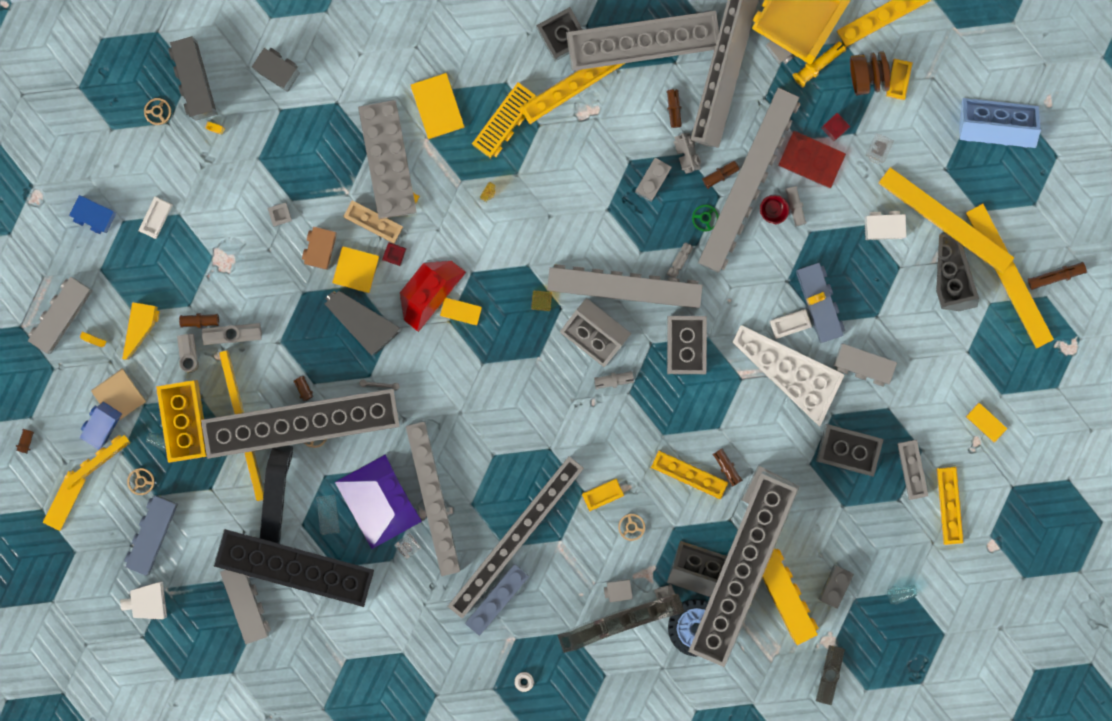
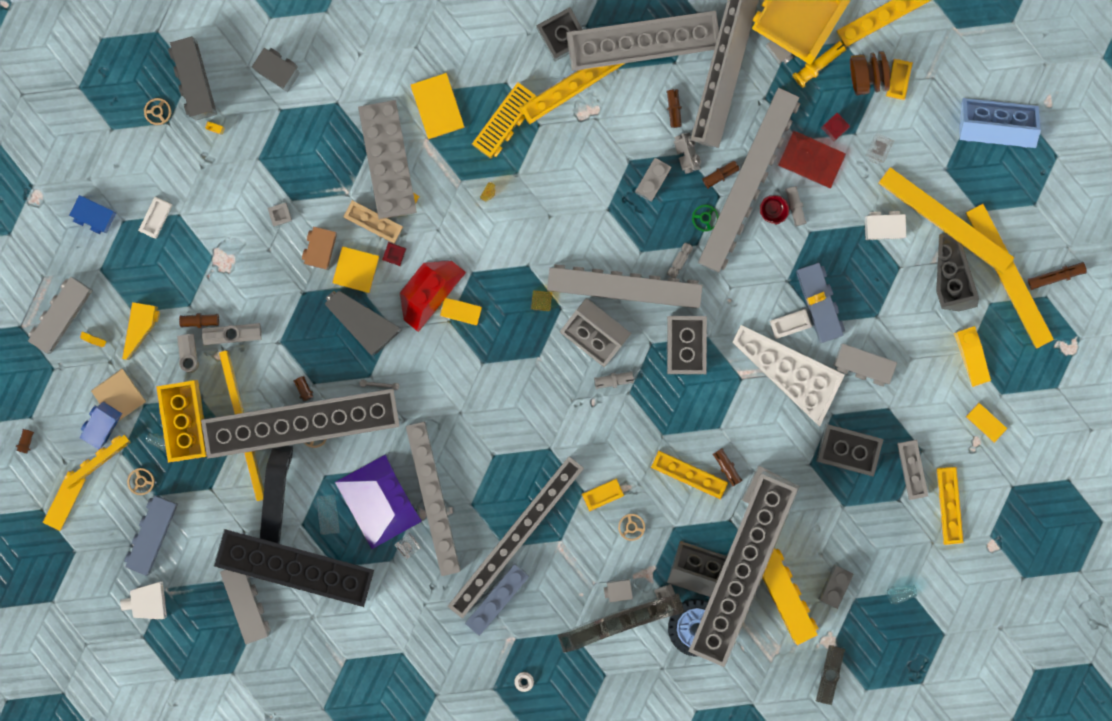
(972, 355): none -> yellow slope

